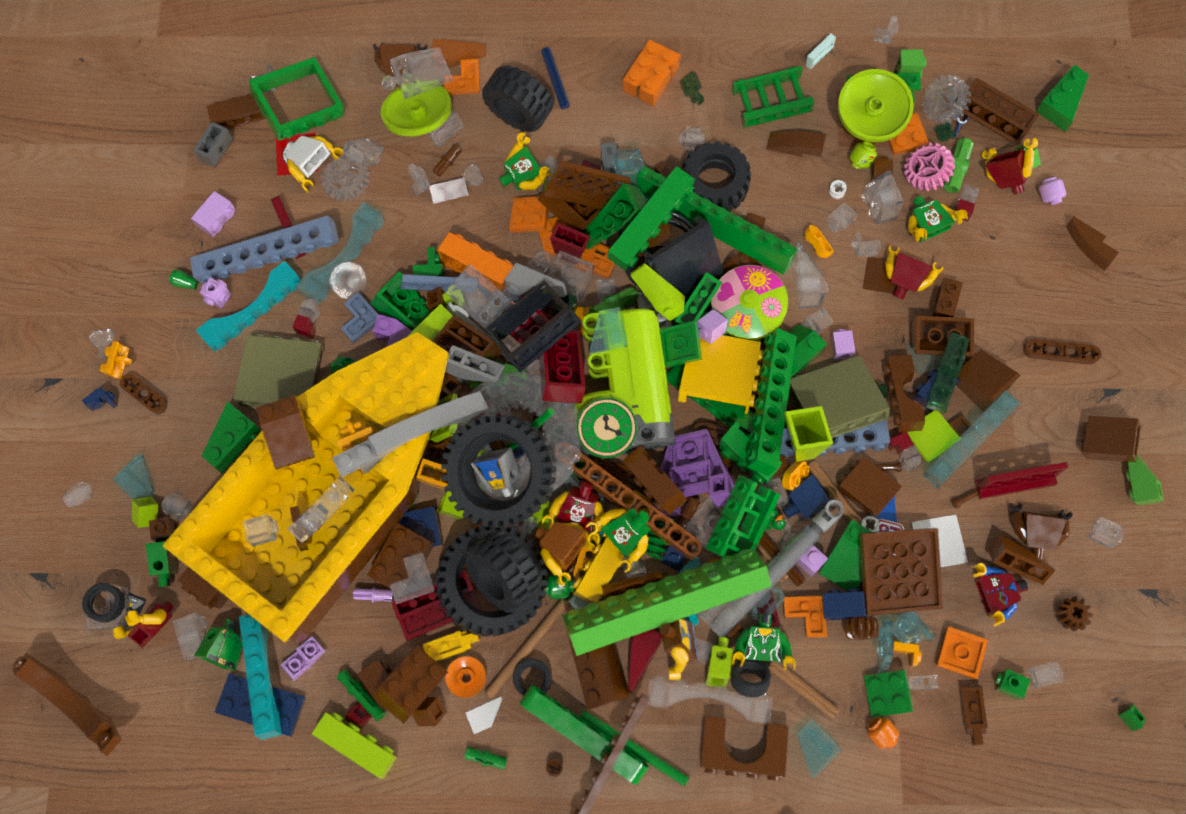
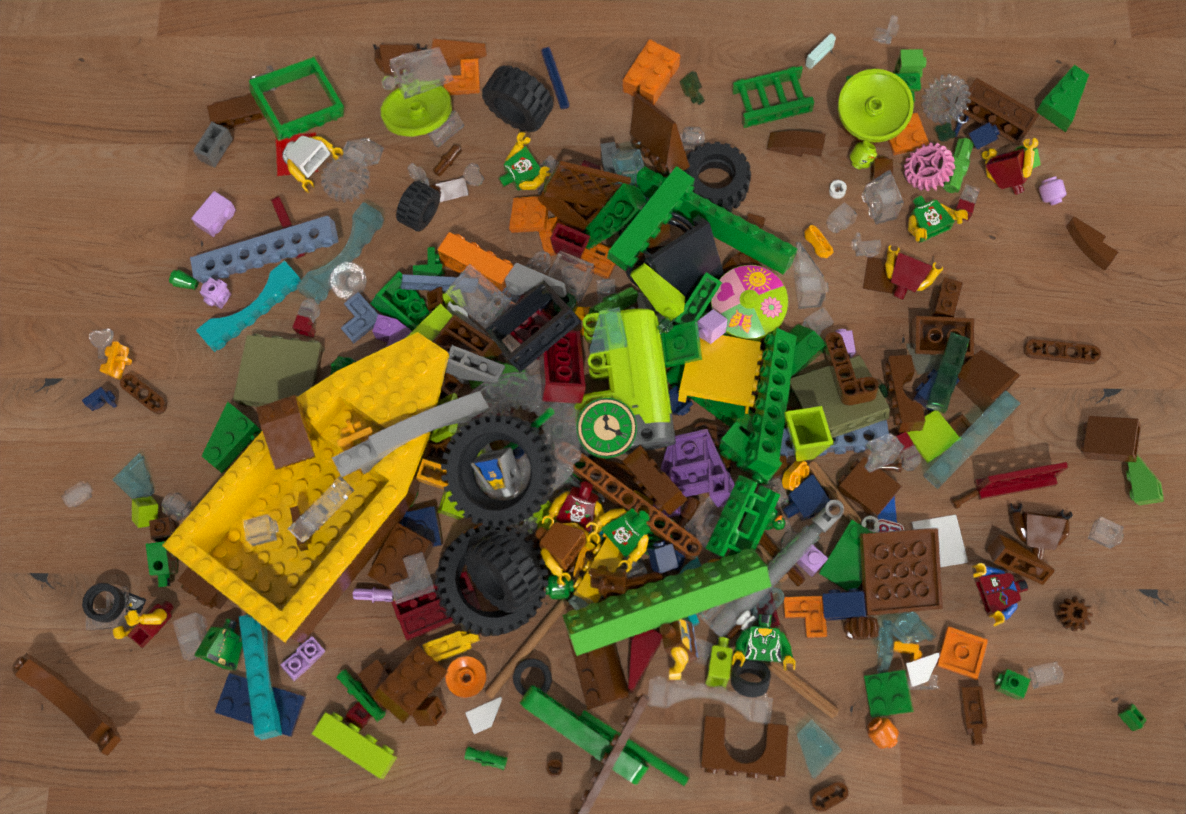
(417, 206): none -> black tyre
(608, 581): none -> reddish brown hips
(656, 137): none -> reddish brown slope
(662, 556): none -> brick
(665, 325): none -> clear green plate
(678, 408): none -> dark blue bracket
(745, 620): none -> white bush
(832, 800): none -> reddish brown beam
(845, 368): none -> reddish brown beam
(884, 451): none -> clear bracket
(921, 669): none -> white sticker
(984, 135): none -> dark blue brick

